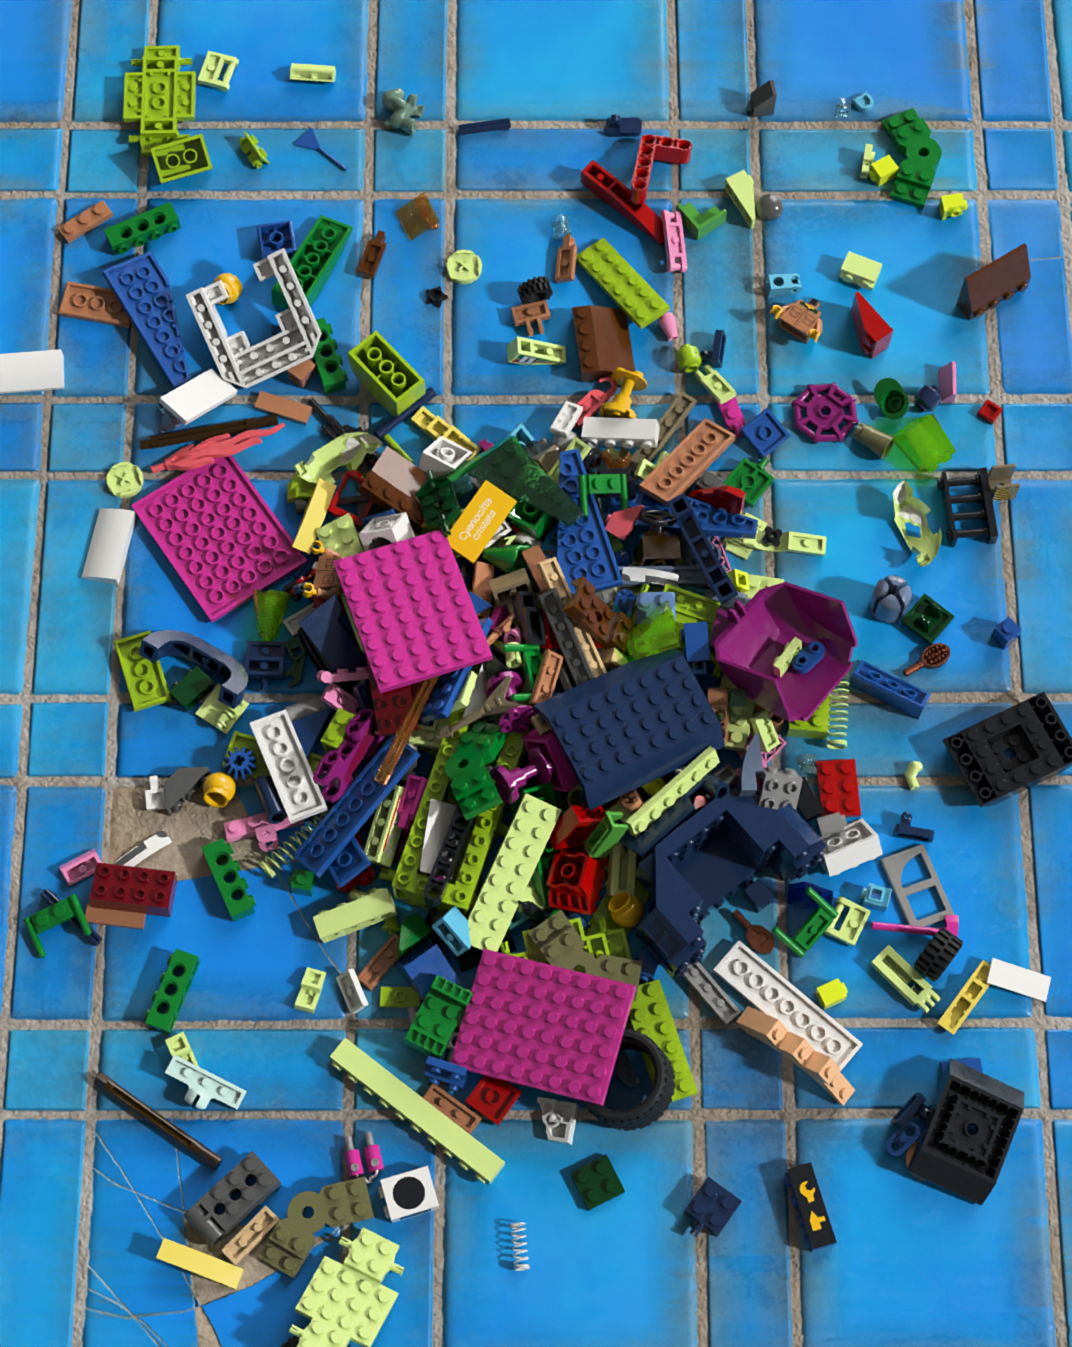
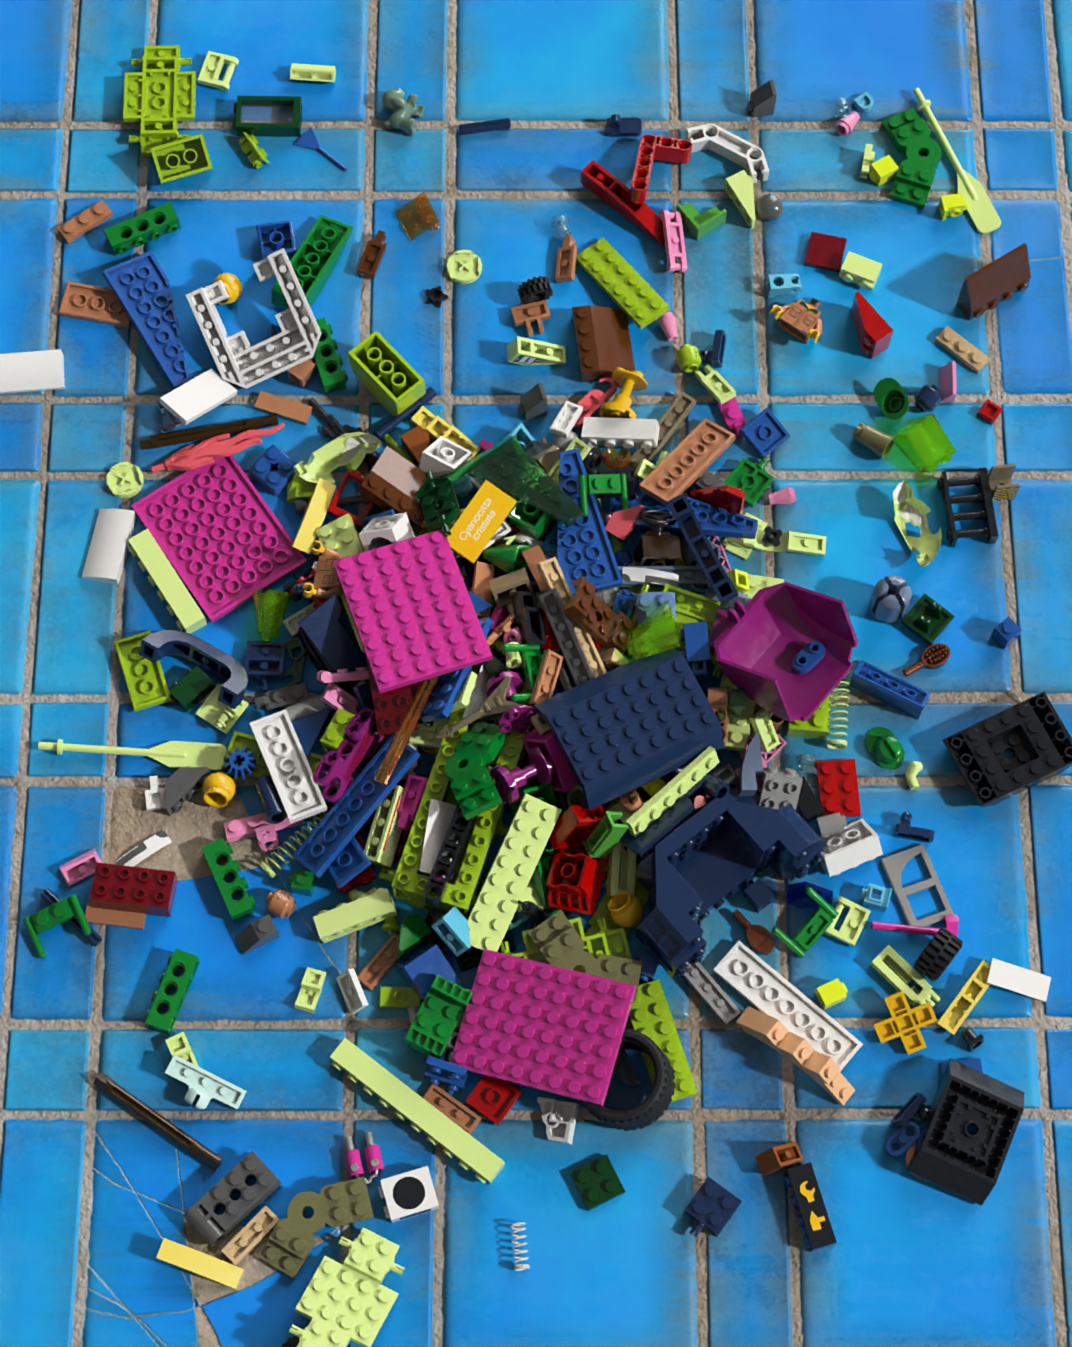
(167, 582): none -> yellowish green brick
(171, 754): none -> yellowish green piece
(257, 934): none -> dark grey slope
(268, 116): none -> dark green window
(273, 480): none -> blue brick
(280, 904): none -> nougat head
(282, 697): none -> dark grey hinge
(415, 443): none -> dark orange slope
(533, 403): none -> dark grey slope
(730, 147): none -> white piece
(779, 1158): none -> dark orange slope
(783, 497): none -> bright pink cone
(783, 662): yellowish green plate -> none
(825, 252): none -> dark red tile
(825, 422): magenta plate -> none
(846, 124): none -> bright pink cone
(885, 747): none -> green piece
(905, 1022): none -> yellow plate
(962, 349): none -> tan plate
(972, 1039): none -> black piece
(979, 205): none -> yellowish green piece

